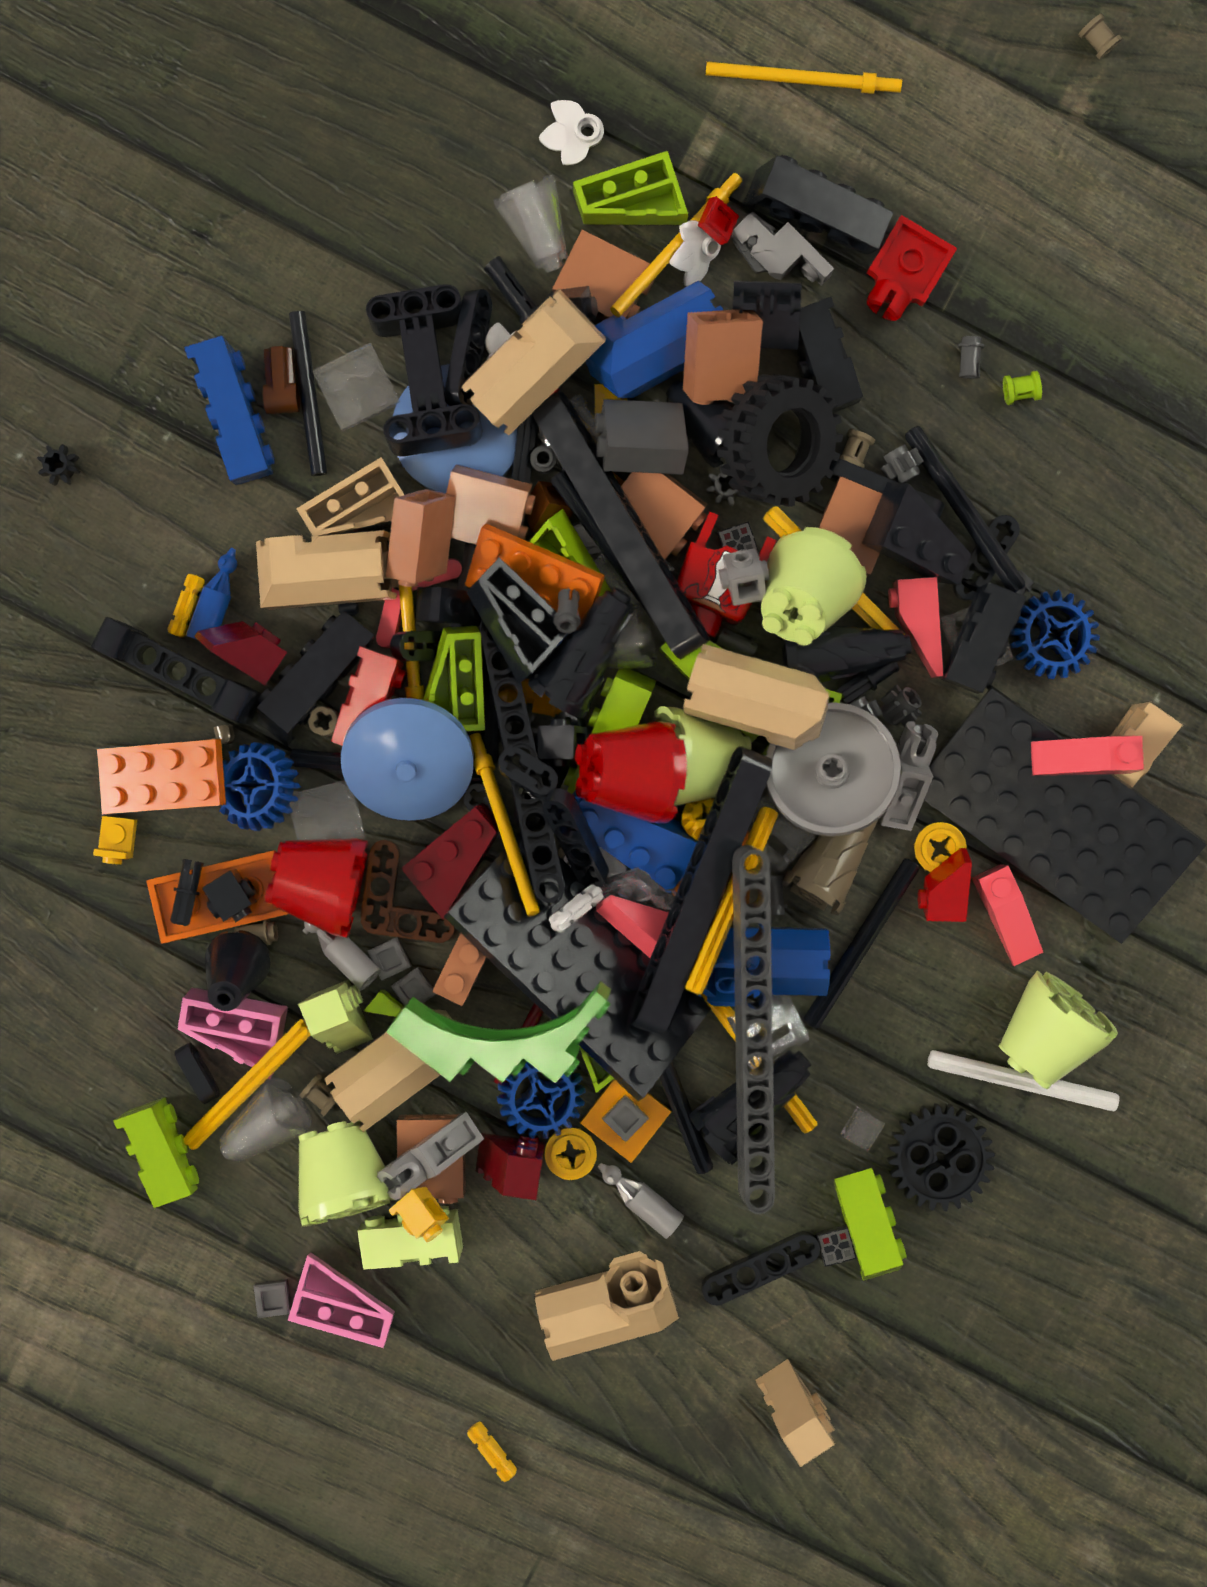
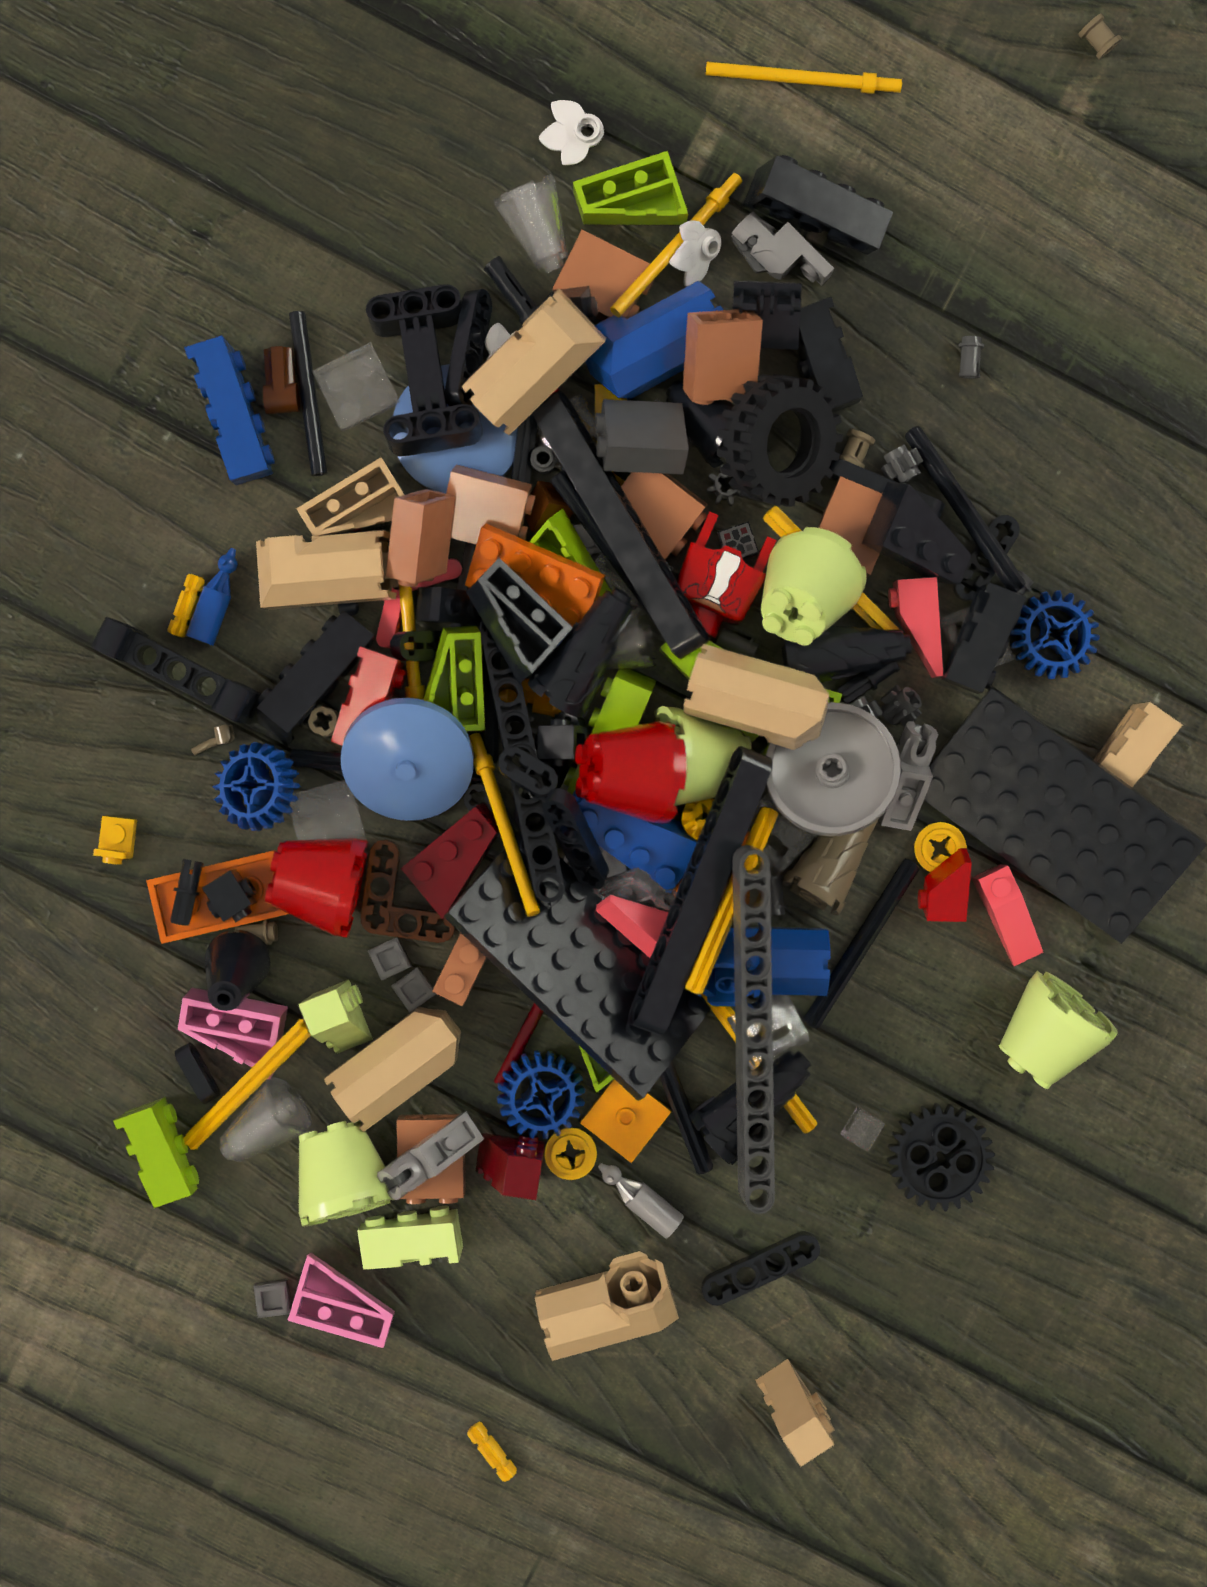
(60, 473): black gear -> none
(161, 776): orange plate -> none
(245, 647): dark red slope -> none
(319, 1094): dark tan bush -> none
(346, 957): light grey wheel -> none
(384, 1004): lime slope -> none
(420, 1214): yellow brick -> none
(454, 1046): arch -> none
(567, 617): dark grey pin -> none
(576, 908): white axle -> none
(625, 1118): flat silver tile -> none
(718, 220): red tile -> none
(744, 576): light grey brick -> none
(836, 1245): tile -> none
(869, 1223): lime wedge -> none
(907, 268): red plate -> none
(1022, 387): lime bush -> none
(1025, 1081): white axle -> none
(1088, 756): coral slope -> none

